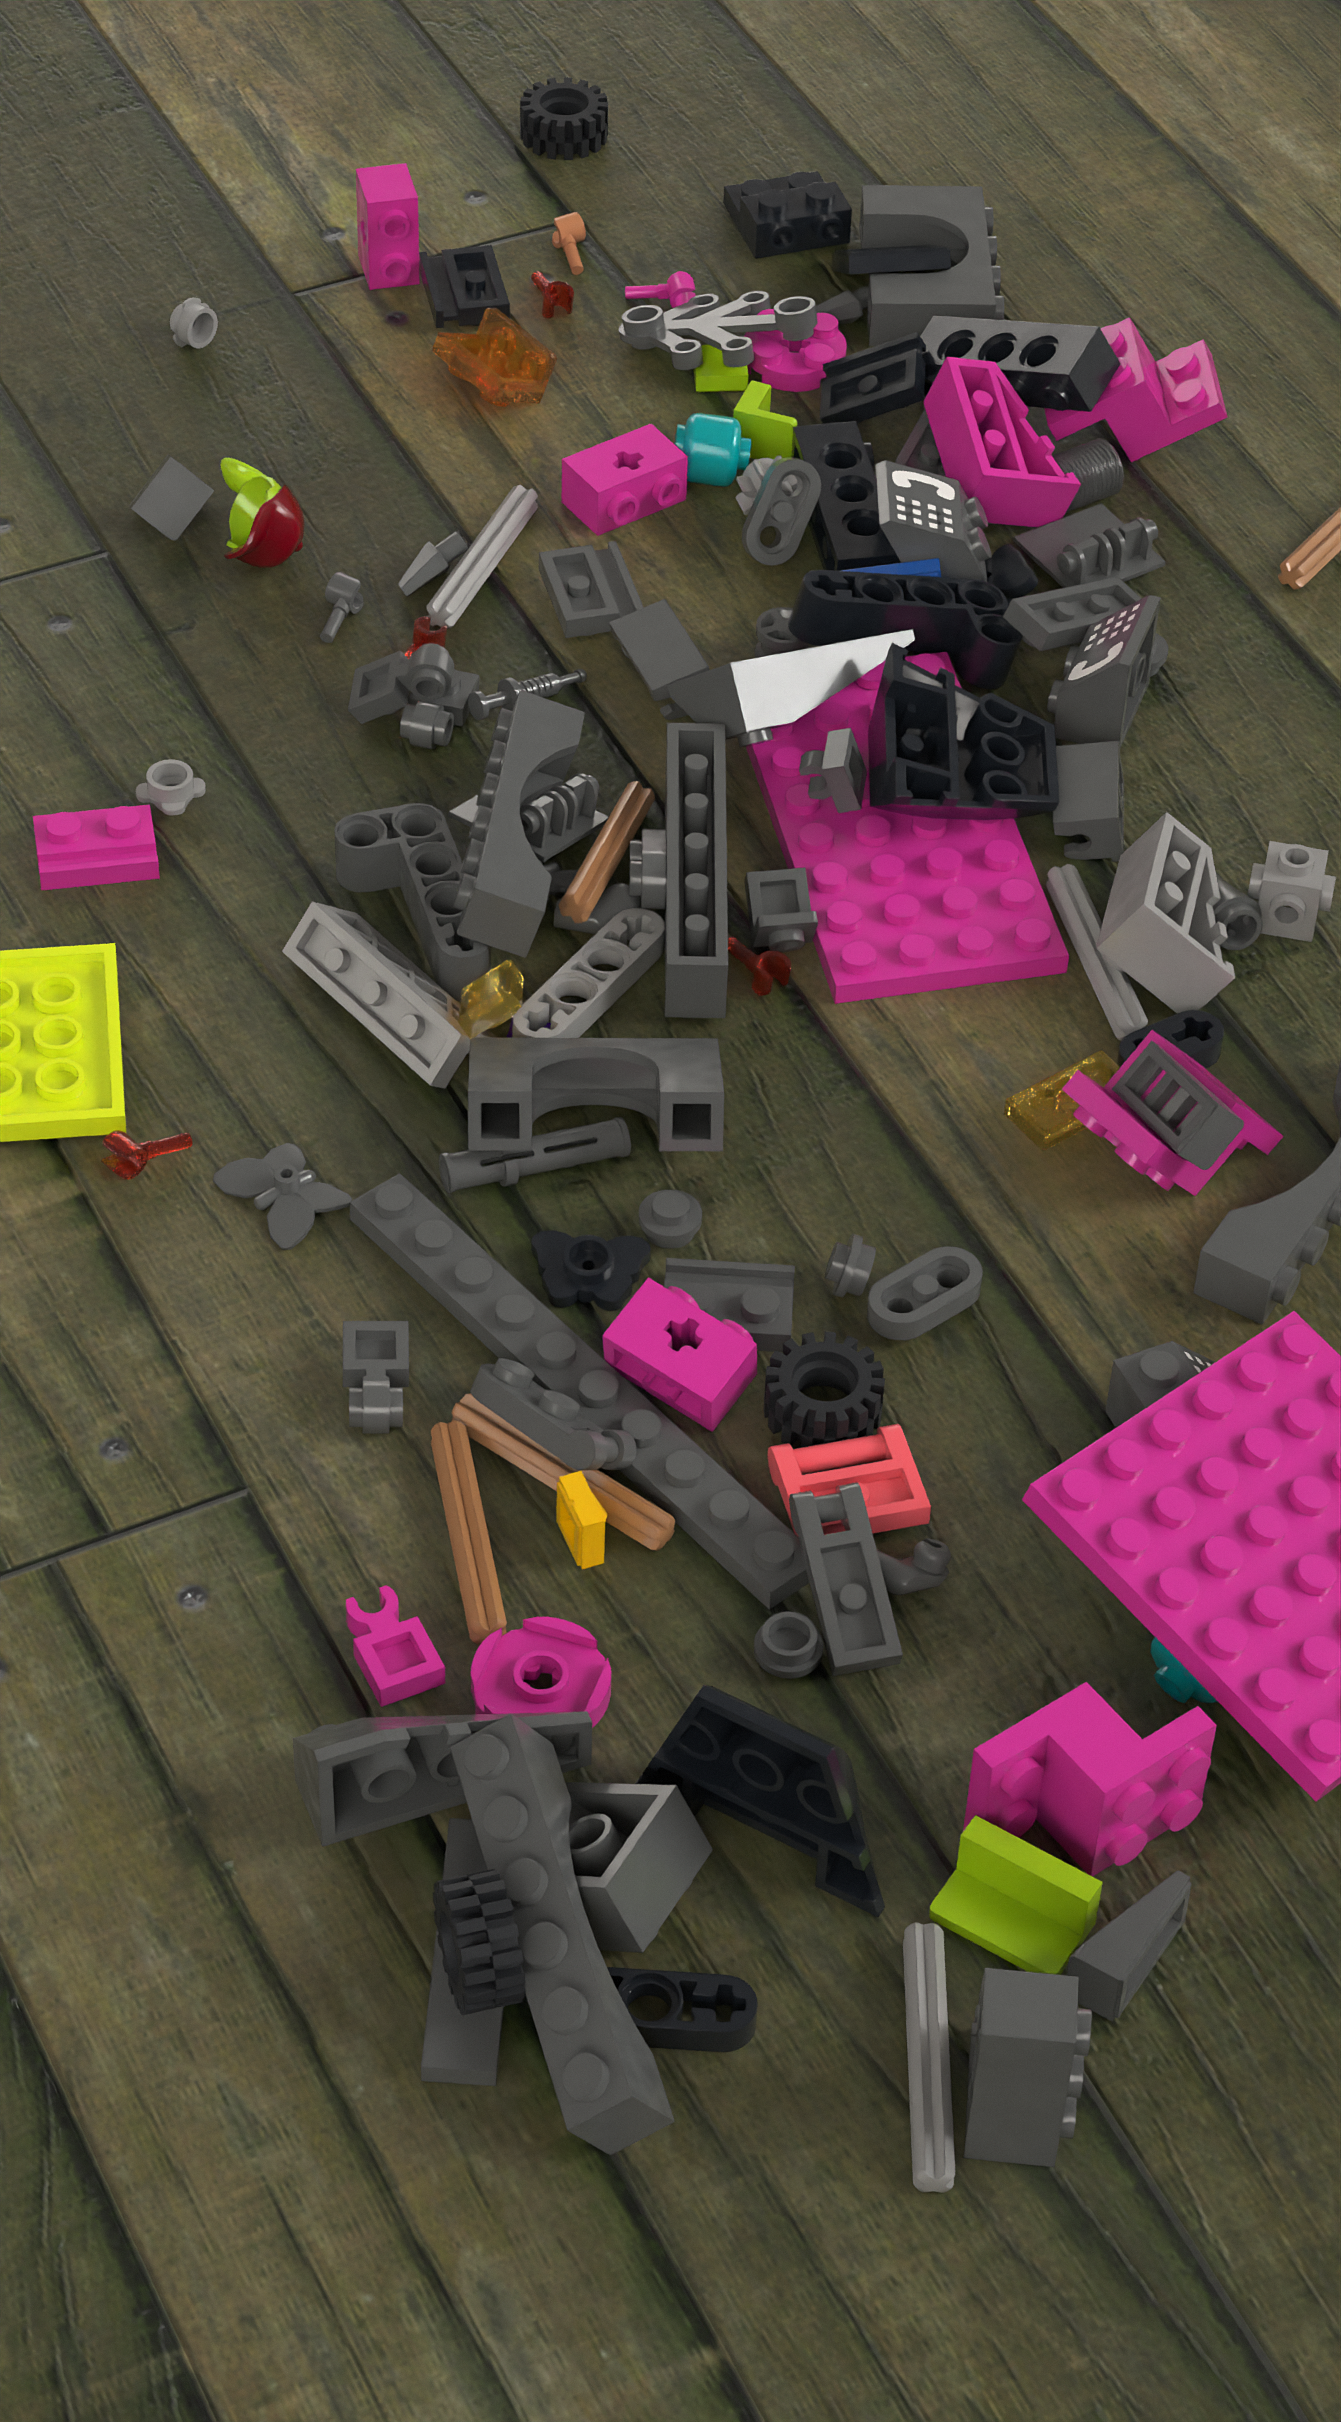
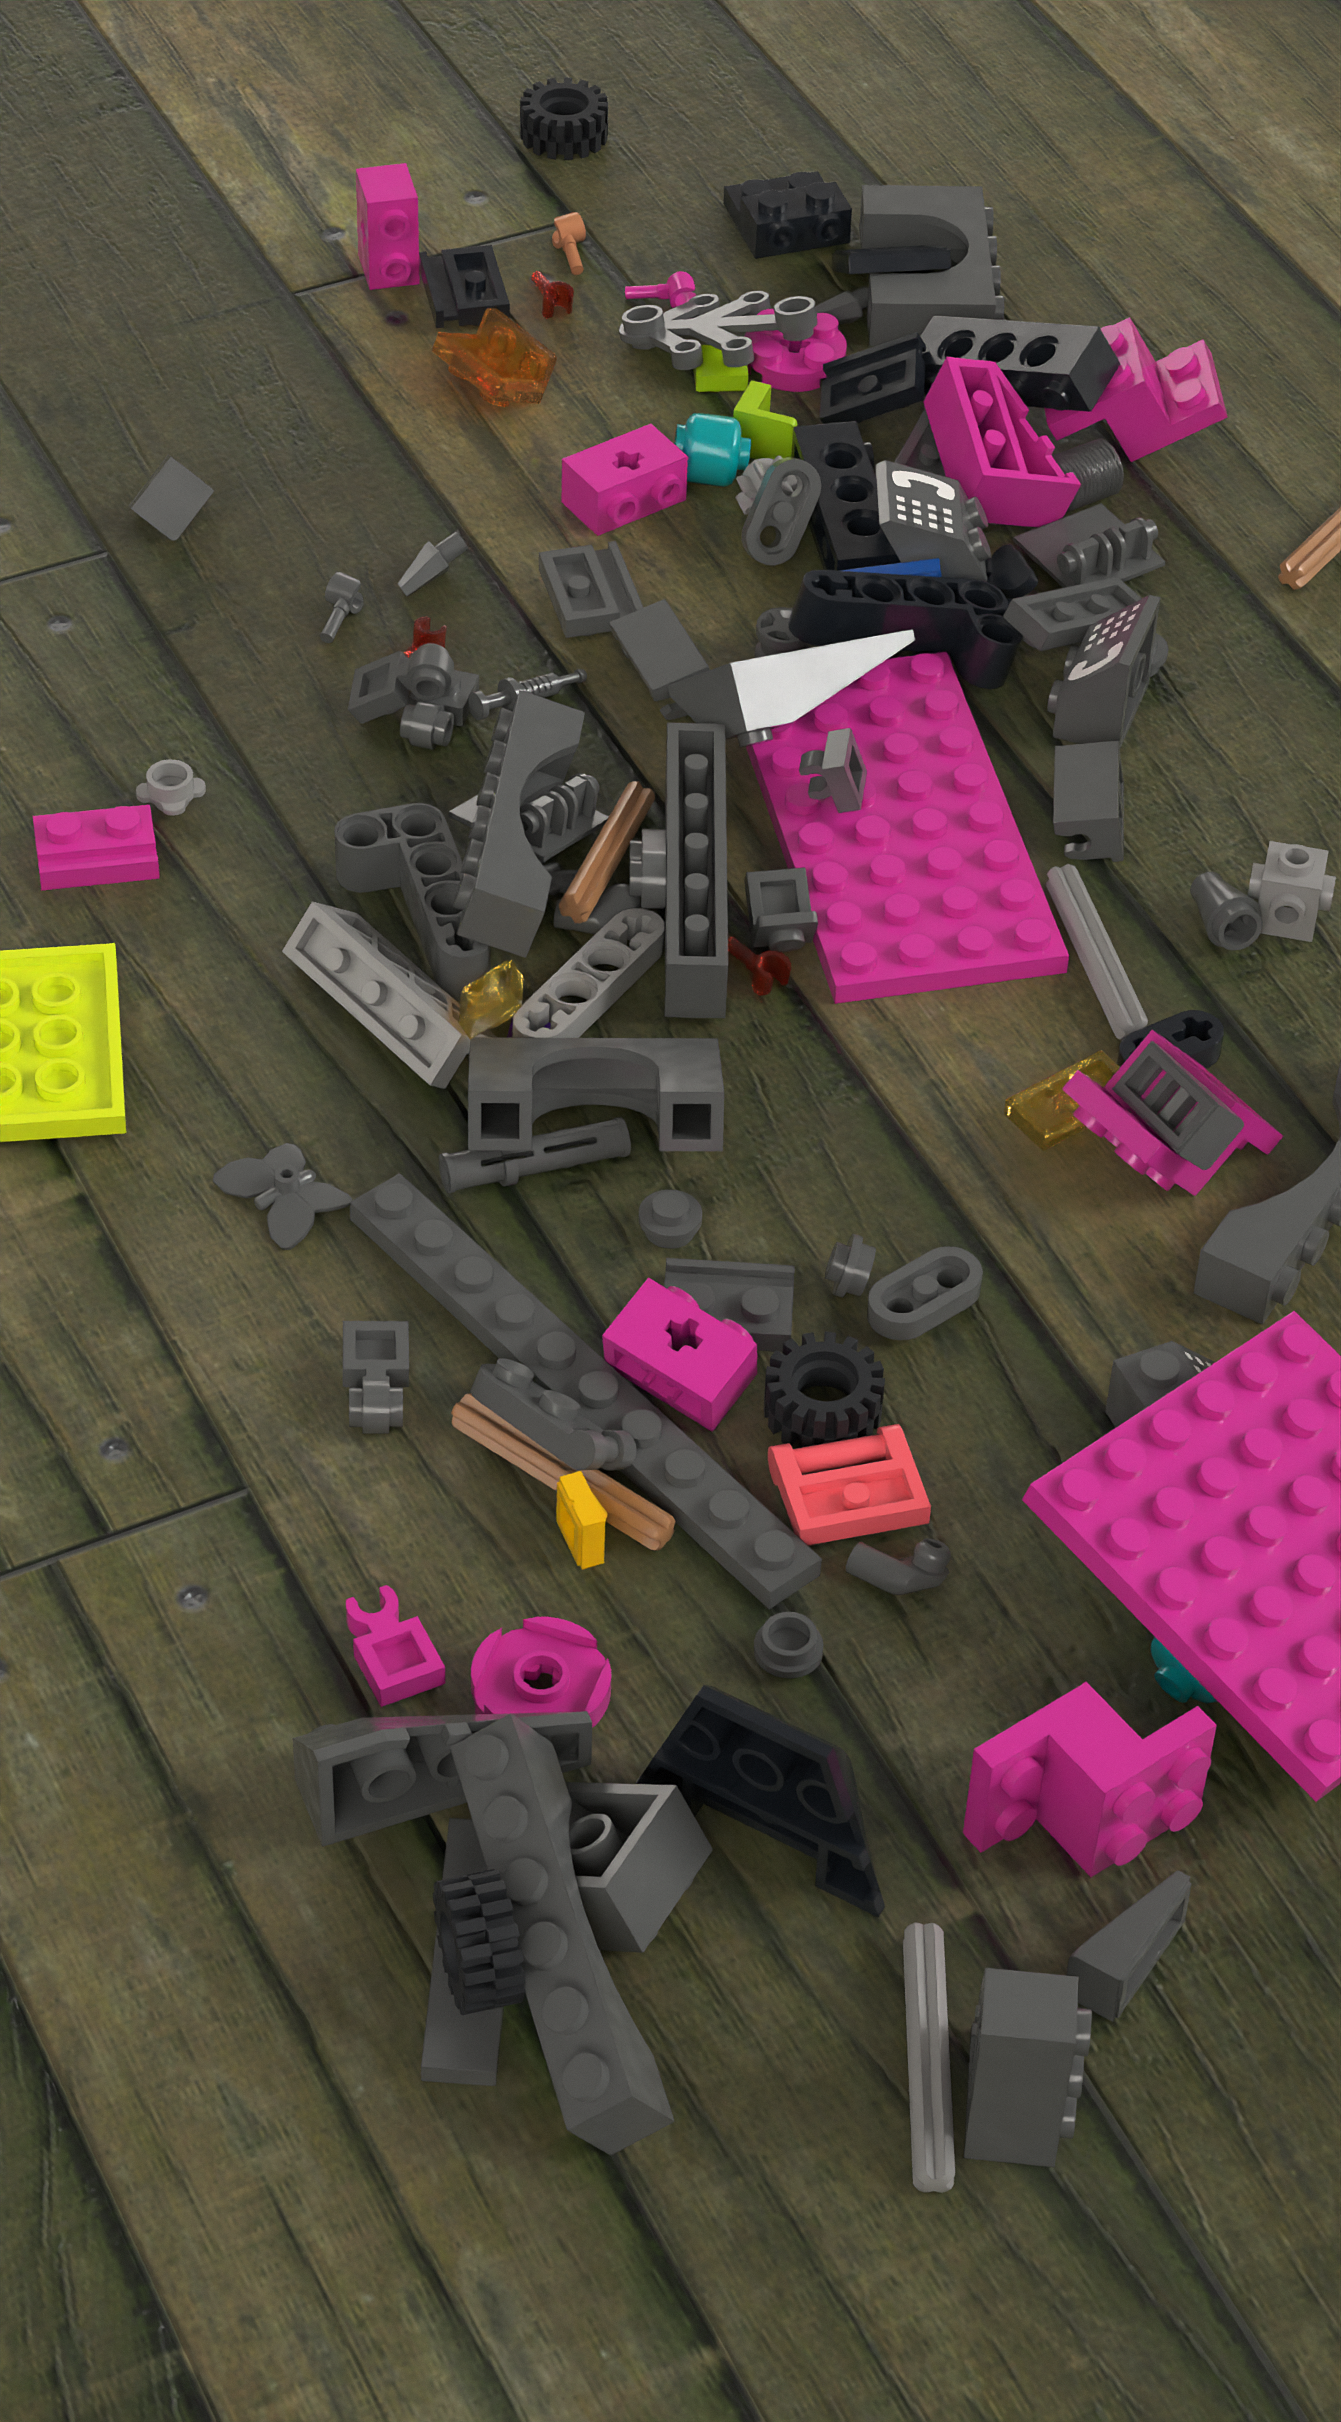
(131, 1158): clear red hand -> none
(193, 323): light grey plate -> none
(263, 519): hair -> none
(467, 1530): medium nougat axle -> none
(482, 557): light grey axle -> none
(589, 1267): black animal -> none
(705, 1992): black beam -> none
(846, 1580): dark grey plate -> none
(956, 753): black wedge -> none
(1017, 1900): lime panel -> none
(1164, 920): light grey wedge -> none

